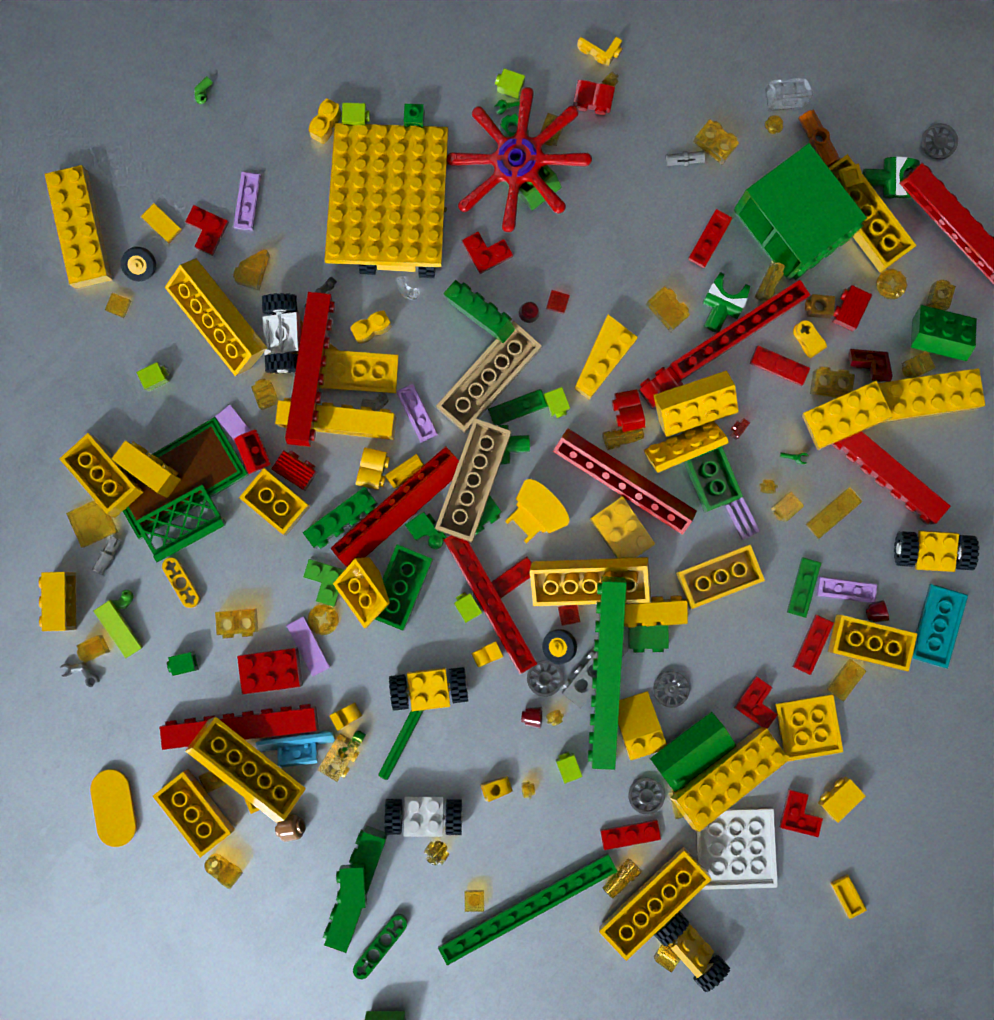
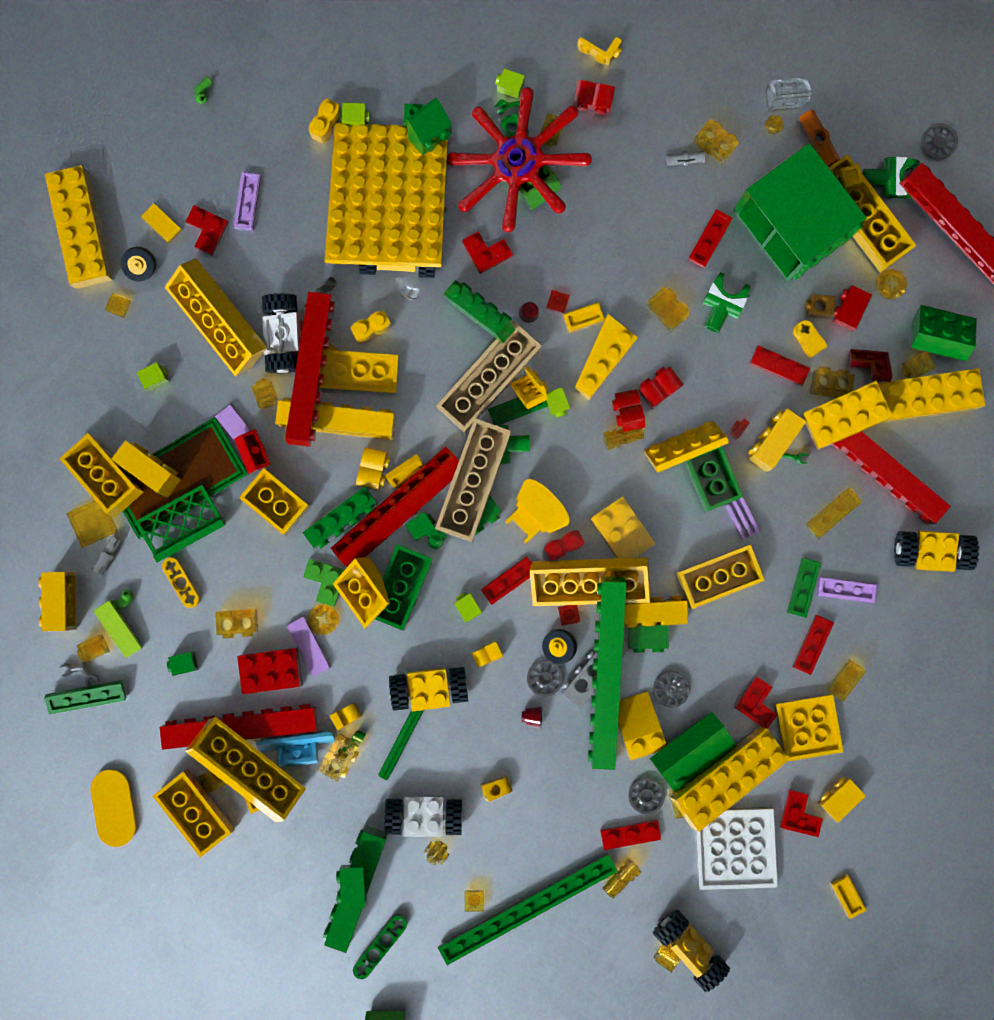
(85, 697): none -> green plate
(224, 872): clear yellow piece -> none
(252, 270): clear yellow slope -> none
(291, 828): medium nougat head -> none
(294, 470): red brick -> none
(378, 403): clear arm -> none
(417, 413): lavender tile -> none
(429, 127): none -> green slope
(491, 603): red plate -> none
(528, 789): clear yellow plate -> none
(530, 389): none -> yellow bracket
(554, 717): clear yellow plate -> none
(568, 543): none -> red brick
(568, 767): lime brick -> none
(583, 317): none -> yellow tile
(611, 79): clear yellow plate -> none
(625, 481): red brick -> none
(654, 903): yellow brick -> none
(696, 403): yellow brick -> none
(740, 330): red brick -> none
(768, 487): clear yellow plate -> none
(772, 276): clear yellow plate -> none
(775, 439): none -> yellow brick
(787, 507): clear yellow brick -> none
(872, 642): yellow brick -> none
(877, 612): dark red hat -> none
(937, 302): clear yellow brick -> none
(939, 625): teal tile -> none

